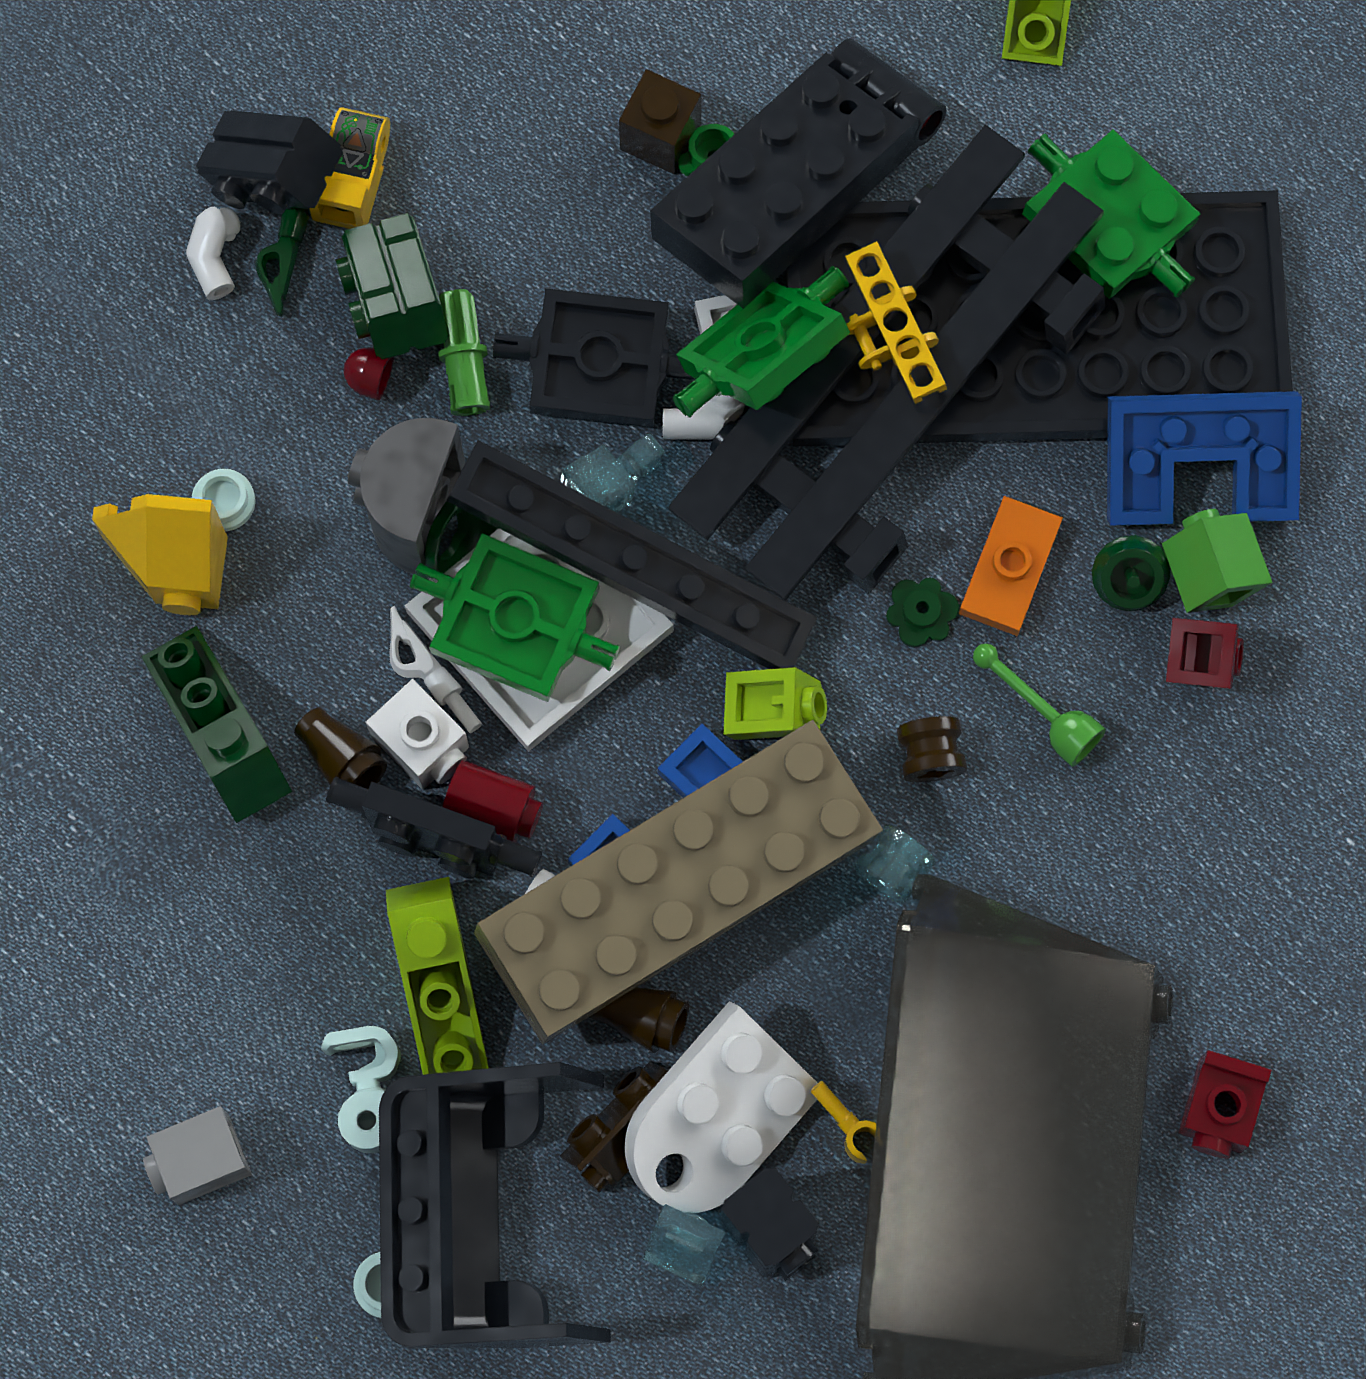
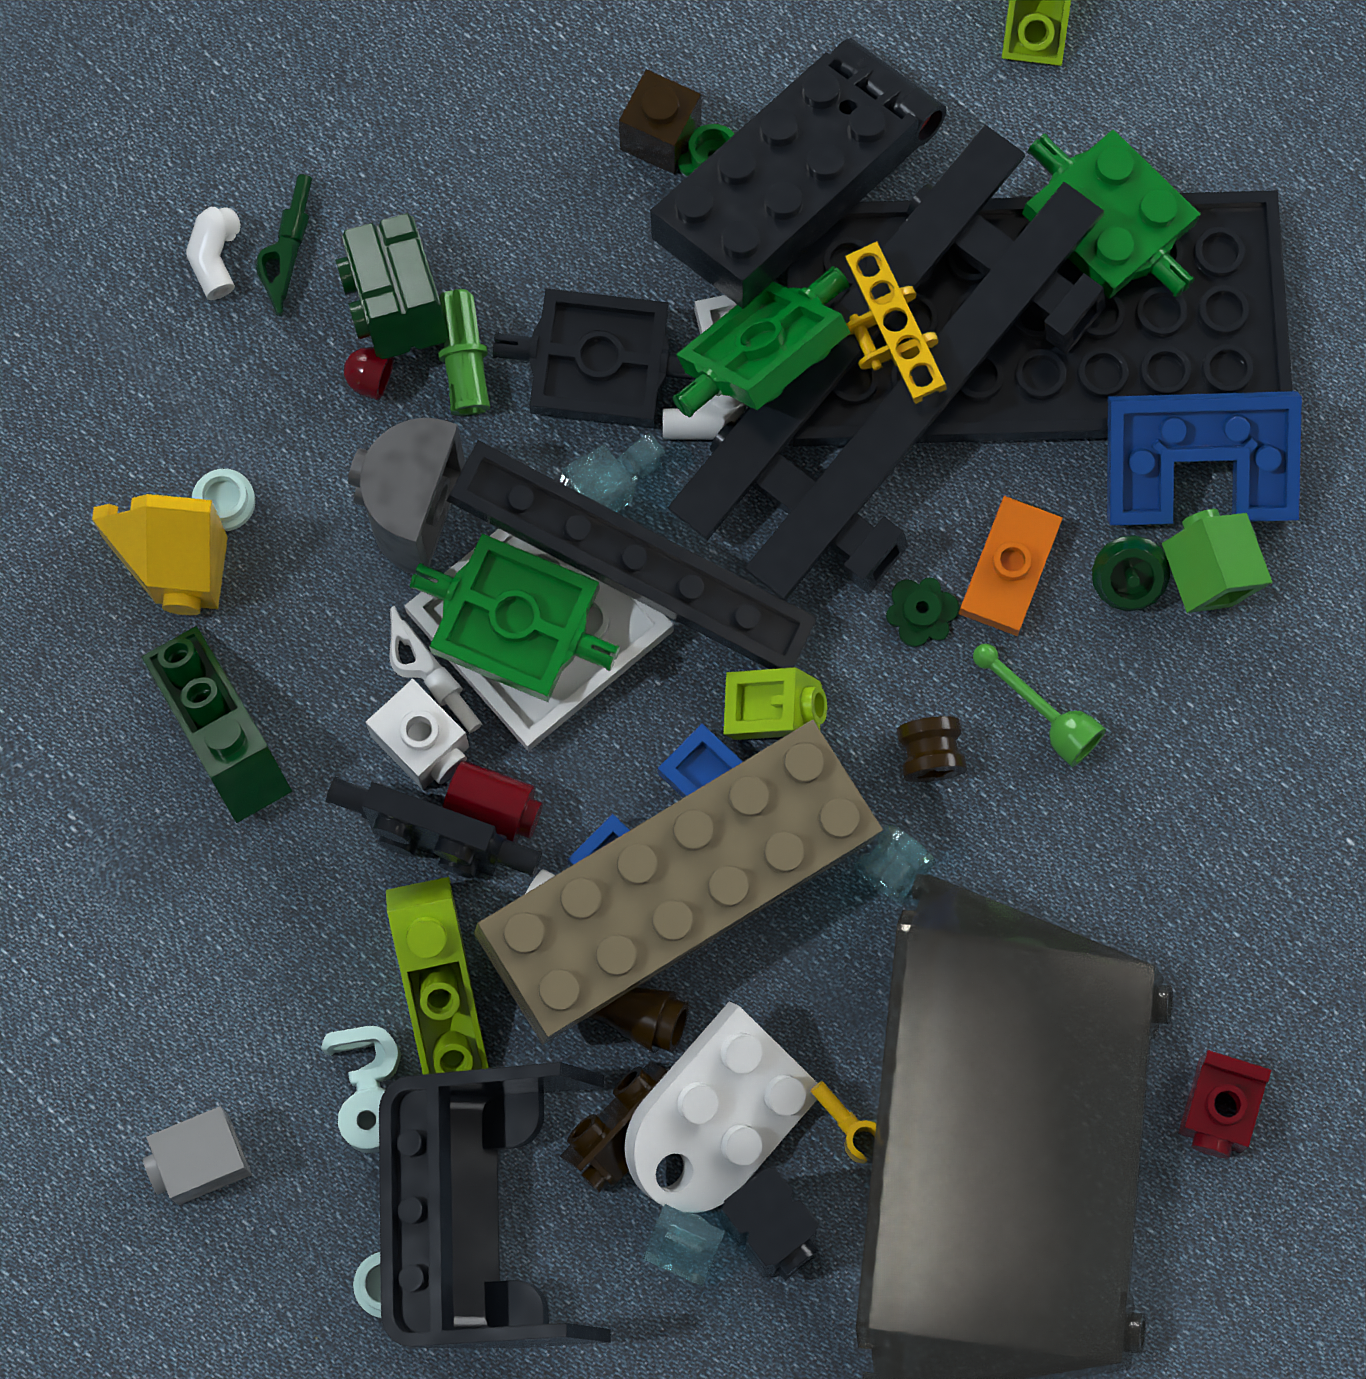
(268, 160): black brick -> none
(340, 749): dark brown cone -> none
(358, 172): leg -> none
(462, 542): dark green piece -> none
(1204, 653): dark red brick -> none

